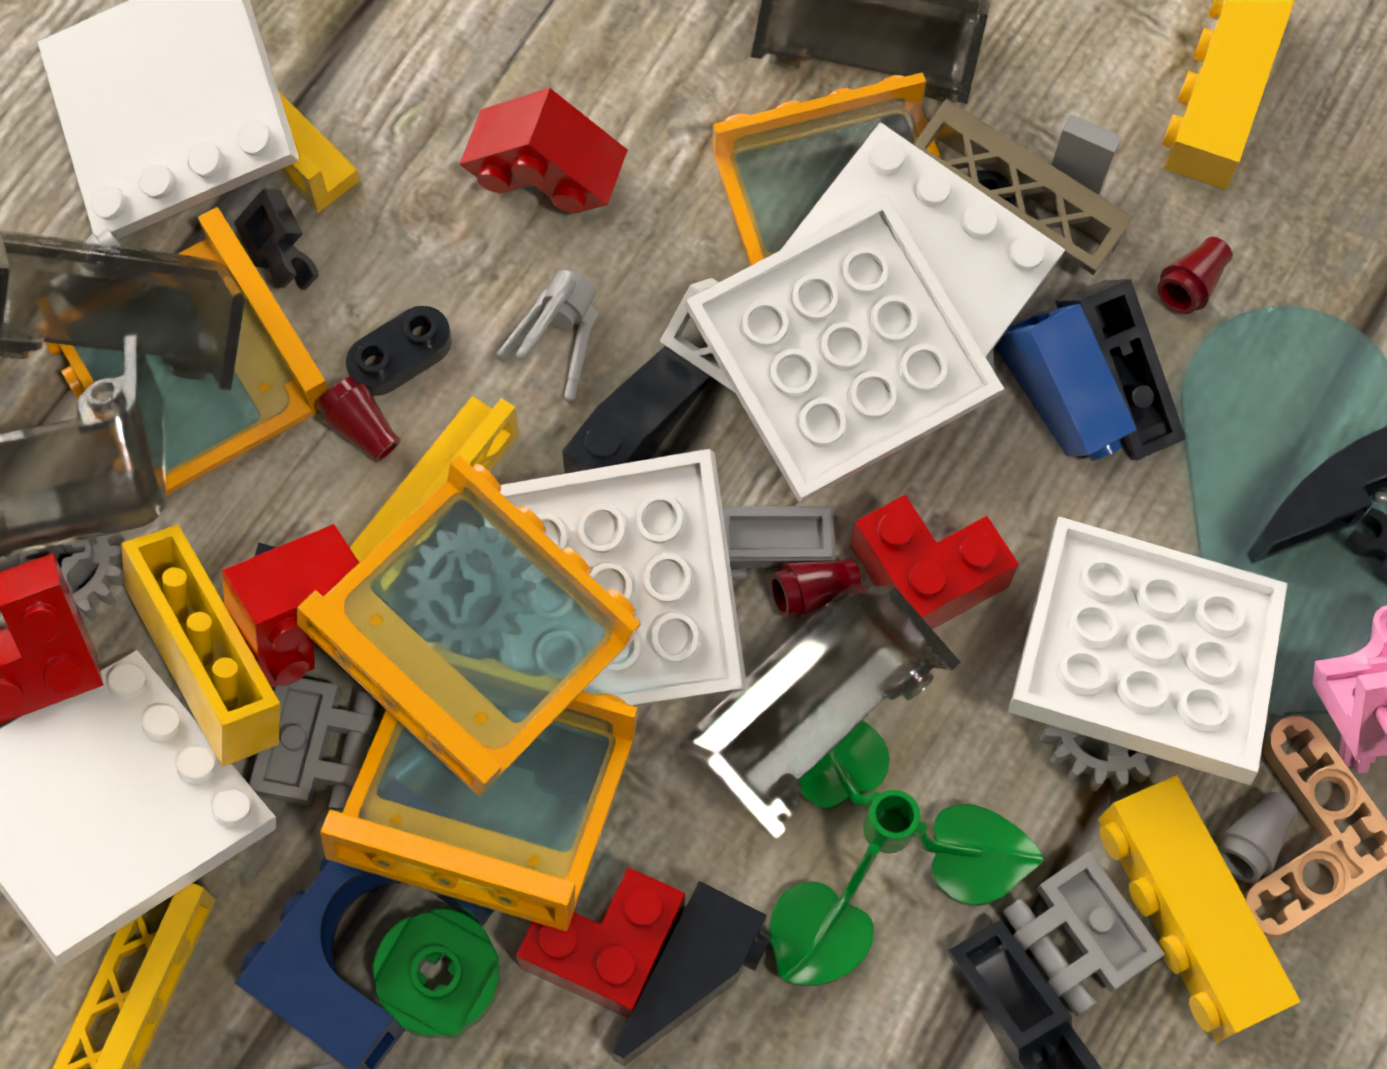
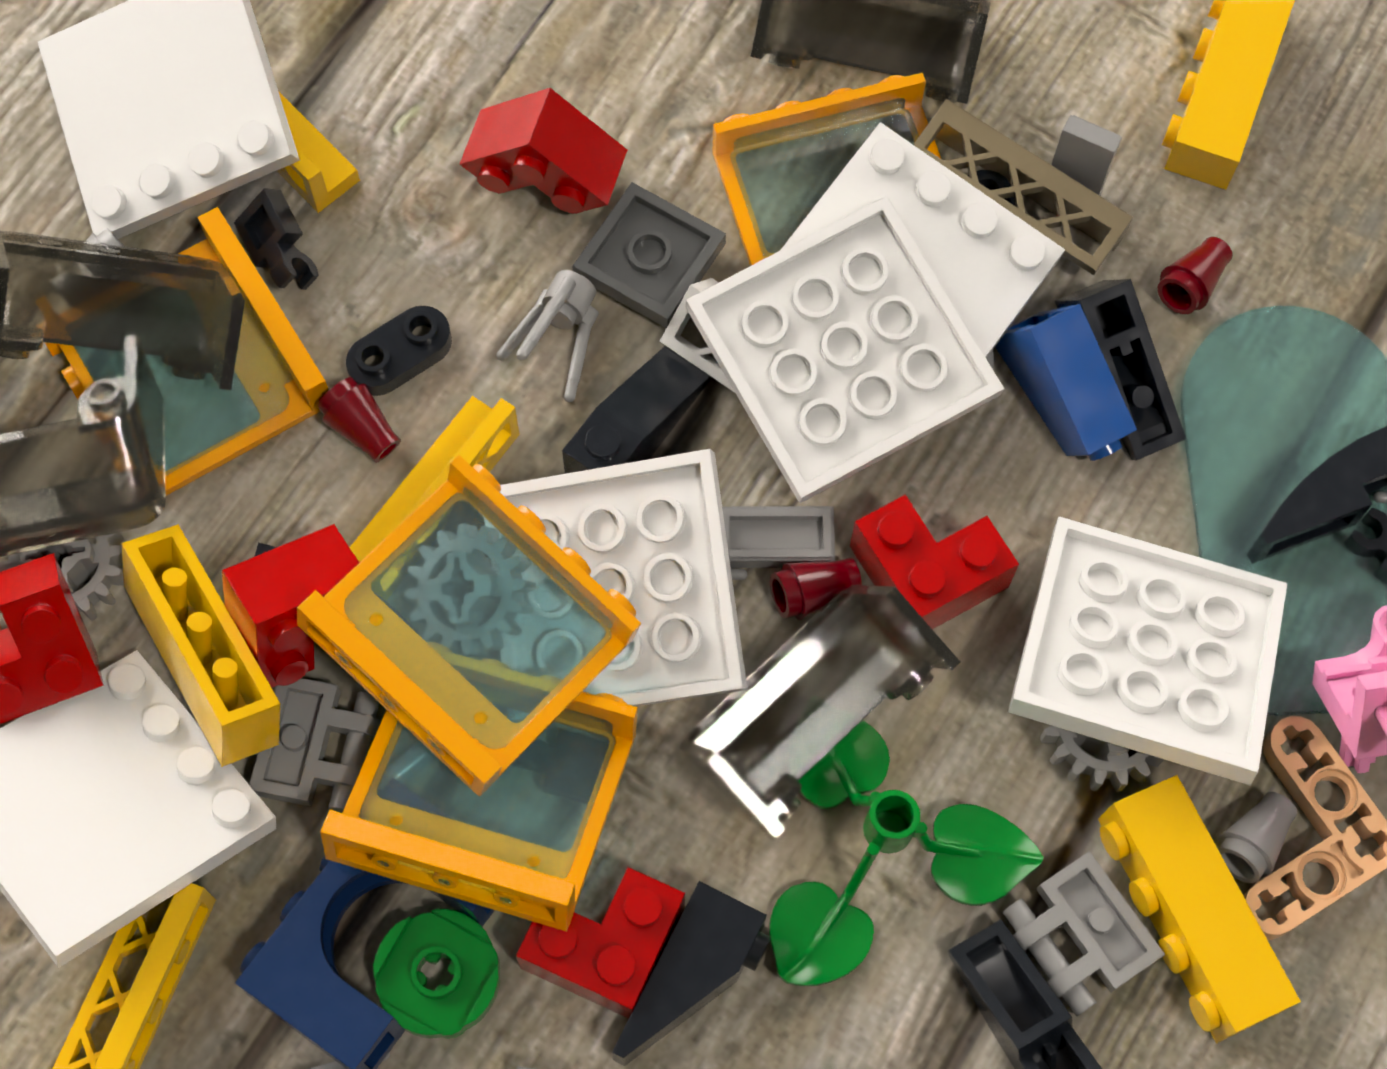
(649, 254): none -> dark grey plate

